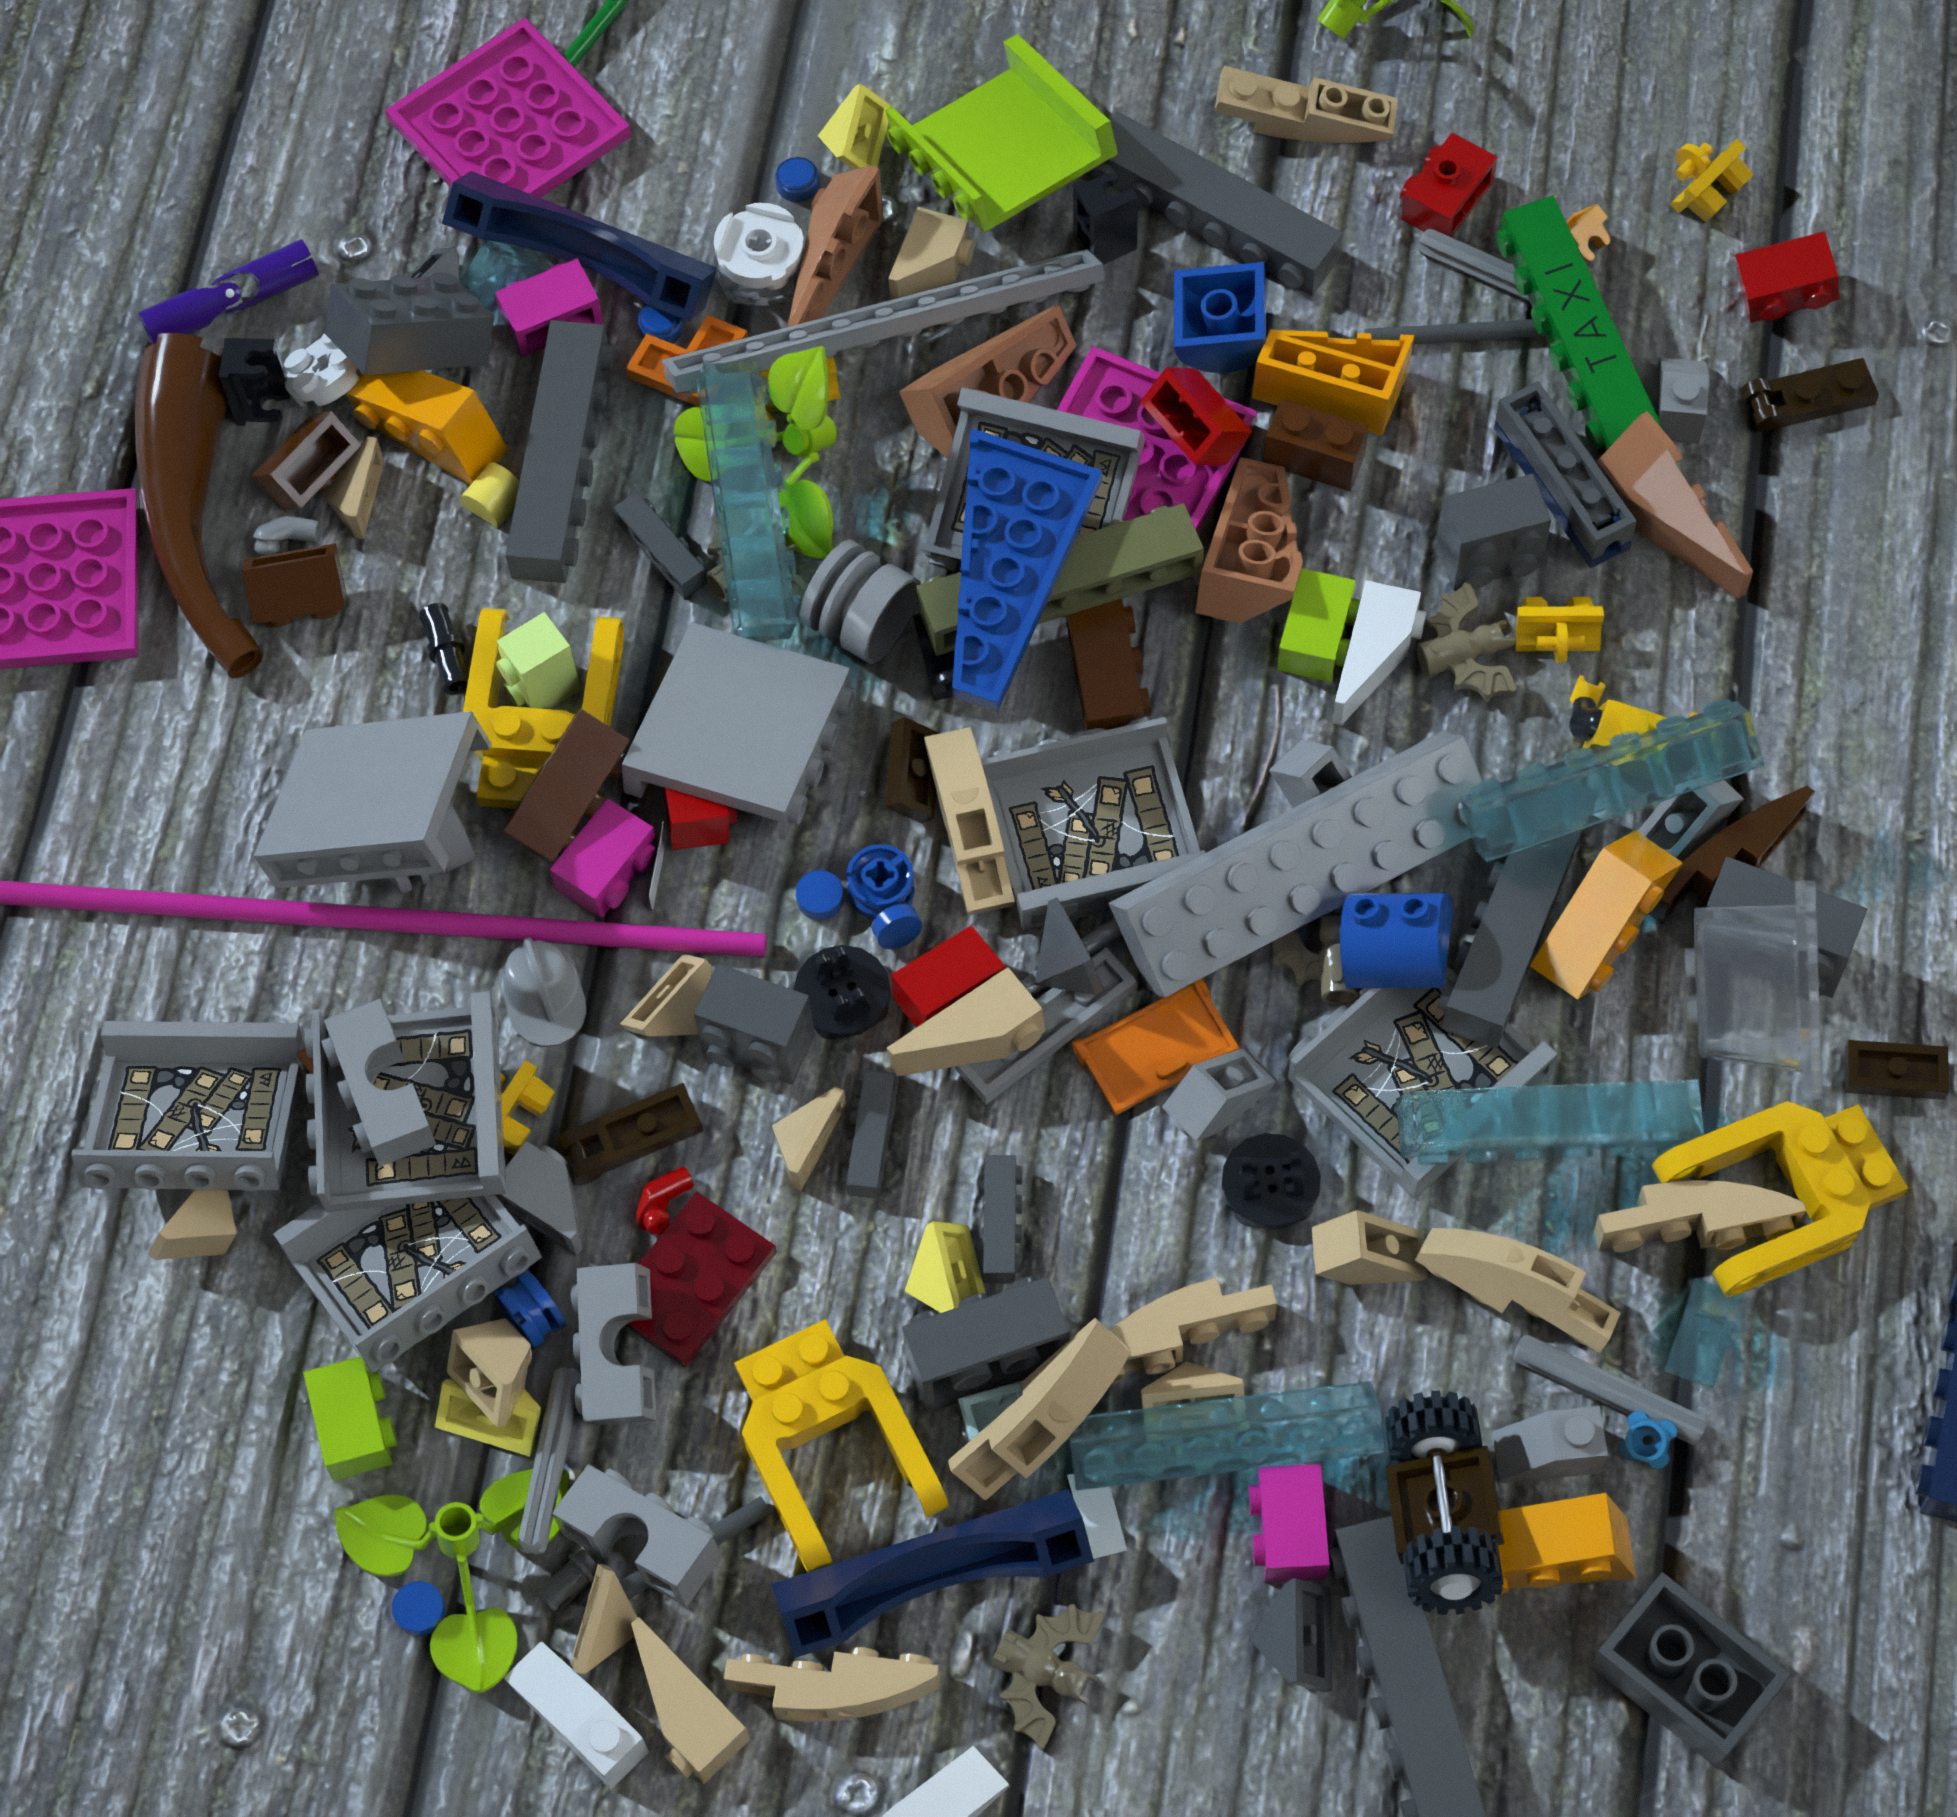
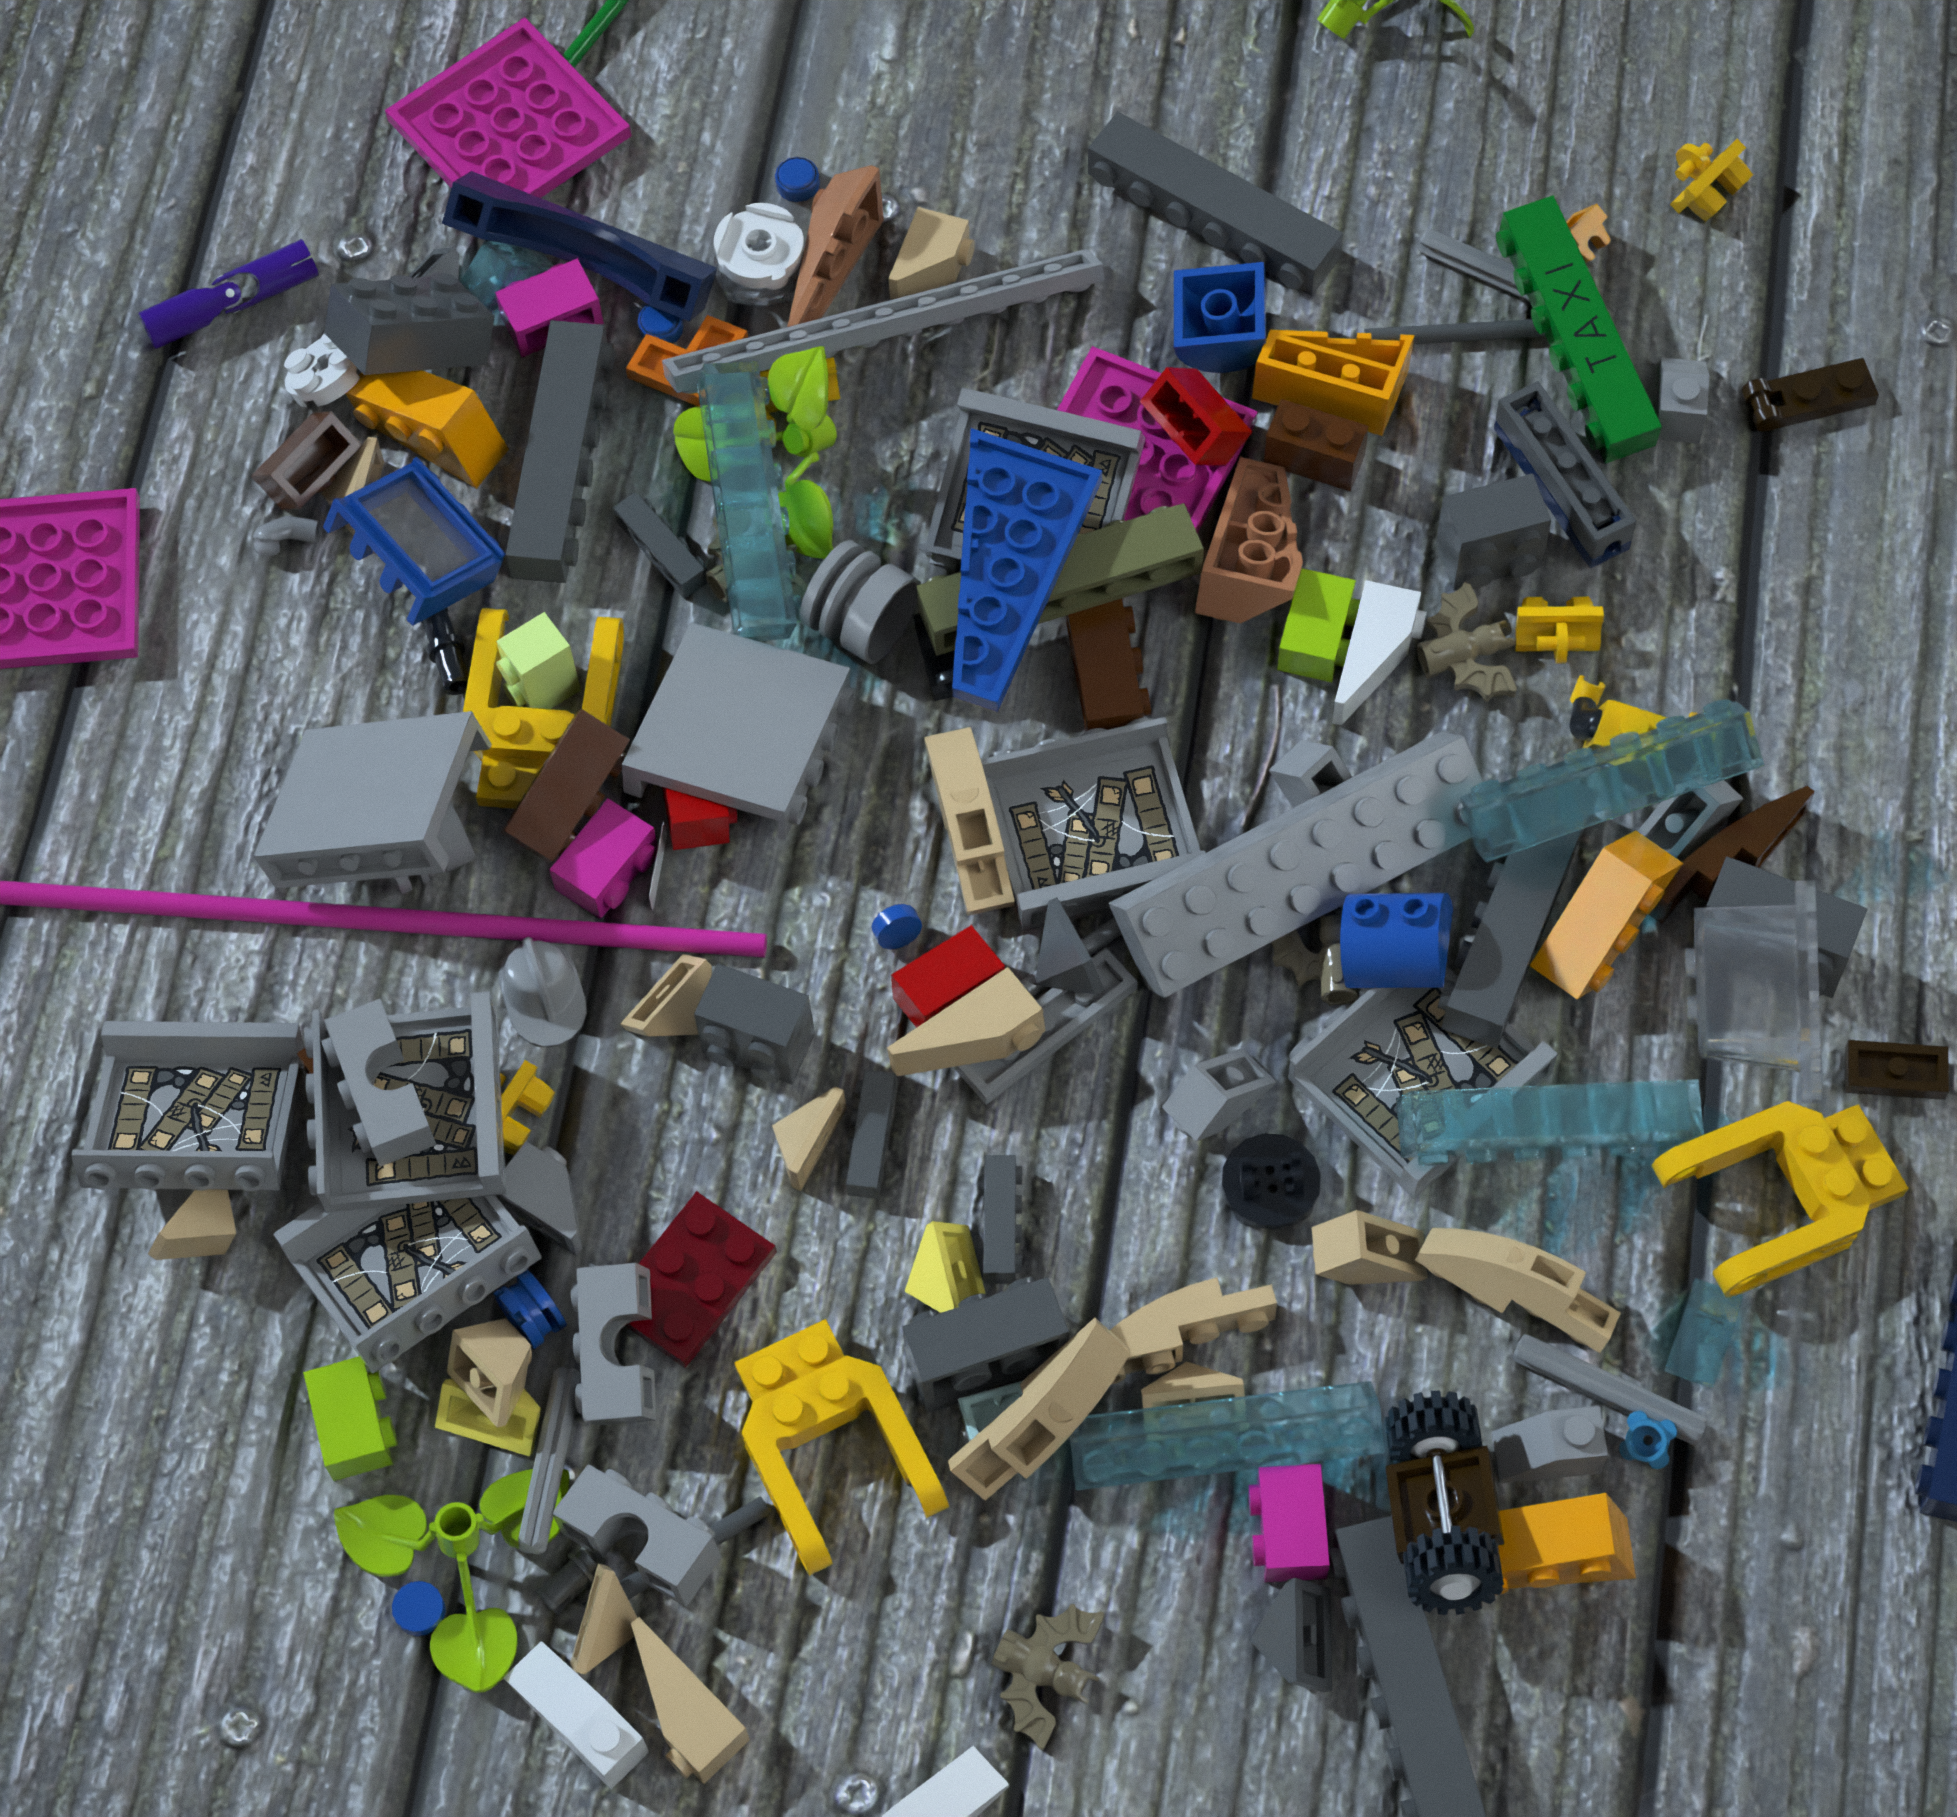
(176, 442): reddish brown brick -> none
(250, 376): black hinge -> none
(294, 585): reddish brown brick -> none
(420, 537): none -> blue window
(492, 494): light yellow brick -> none
(630, 1133): dark brown plate -> none
(655, 1199): red arm -> none
(819, 895): blue piece -> none
(851, 1010): black plate -> none
(854, 1688): tan slope -> none
(857, 128): light yellow slope -> none
(879, 879): blue wheel -> none
(910, 777): dark brown plate -> none
(1005, 366): nougat wedge -> none
(1007, 139): lime panel -> none
(1018, 1541): dark blue arch -> none
(1099, 1519): white sticker -> none
(1105, 222): black hinge -> none
(1152, 1042): orange door -> none
(1313, 113): tan slope -> none
(1448, 186): red brick -> none
(1668, 509): nougat wedge -> none
(1690, 1670): dark grey brick -> none
(1717, 1210): tan slope -> none
(1787, 277): red brick -> none

